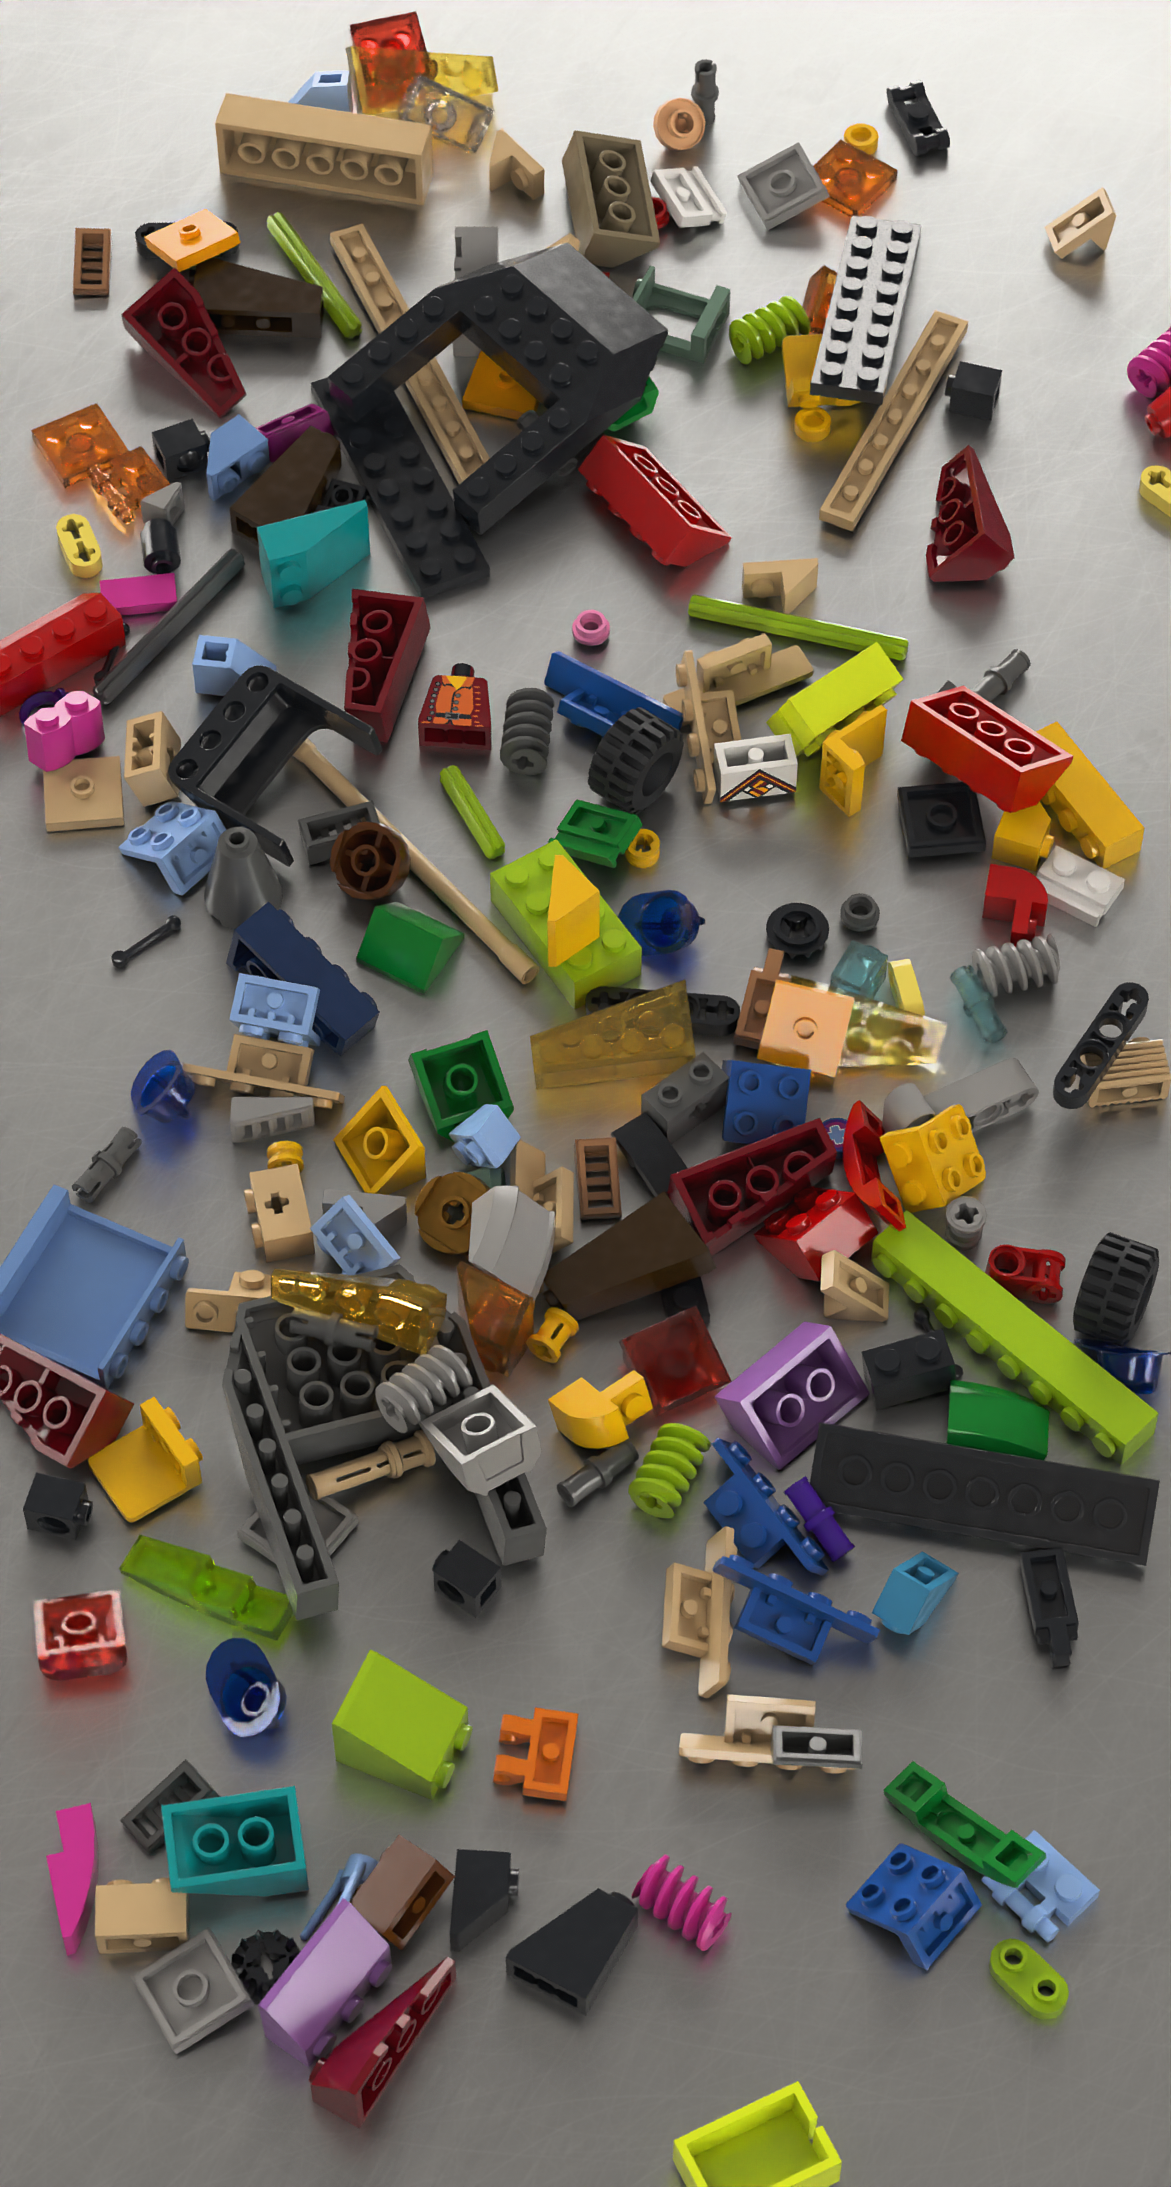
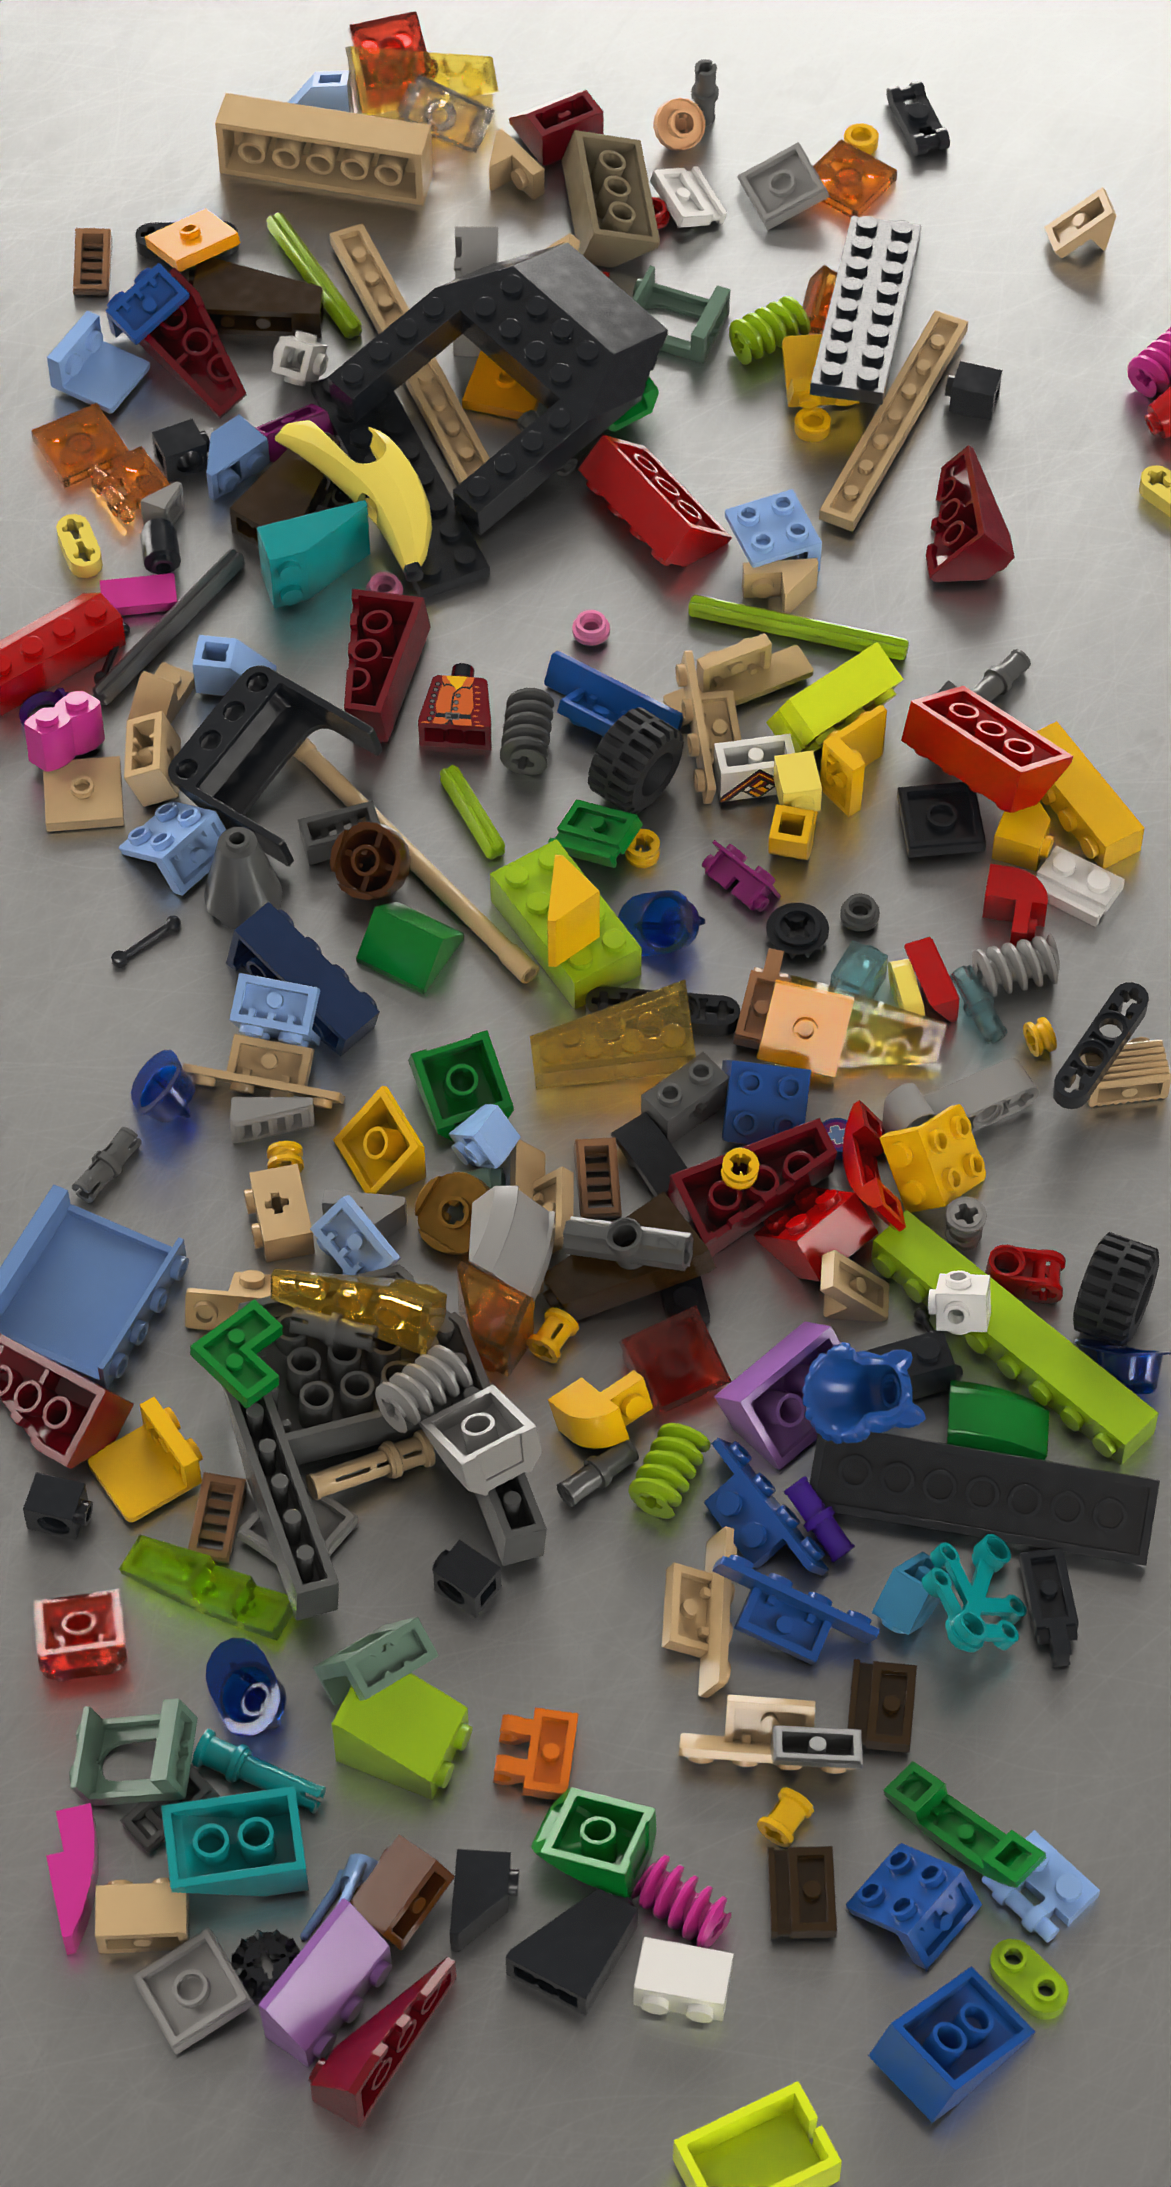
(93, 368): none -> light blue bracket
(96, 1737): none -> sand green panel
(145, 304): none -> blue bracket
(162, 692): none -> tan slope
(224, 1485): none -> medium nougat slope
(232, 1351): none -> green plate
(239, 1764): none -> teal pin
(289, 362): none -> white brick
(376, 1660): none -> sand green panel
(386, 583): none -> bright pink plate
(394, 489): none -> light yellow piece
(551, 125): none -> dark red slope
(597, 1839): none -> green slope
(651, 1246): none -> dark grey piece
(683, 1980): none -> white brick
(740, 1181): none -> yellow bush
(753, 884): none -> magenta hinge
(774, 529): none -> light blue bracket
(785, 1817): none -> yellow bush
(792, 832): none -> yellow brick
(798, 780): none -> light yellow brick
(802, 1892): none -> dark brown plate
(859, 1394): none -> blue hair
(883, 1704): none -> dark brown plate
(934, 977): none -> red slope
(950, 2043): none -> blue slope
(961, 1302): none -> white brick
(965, 1626): none -> teal plant
(1039, 1036): none -> yellow bush

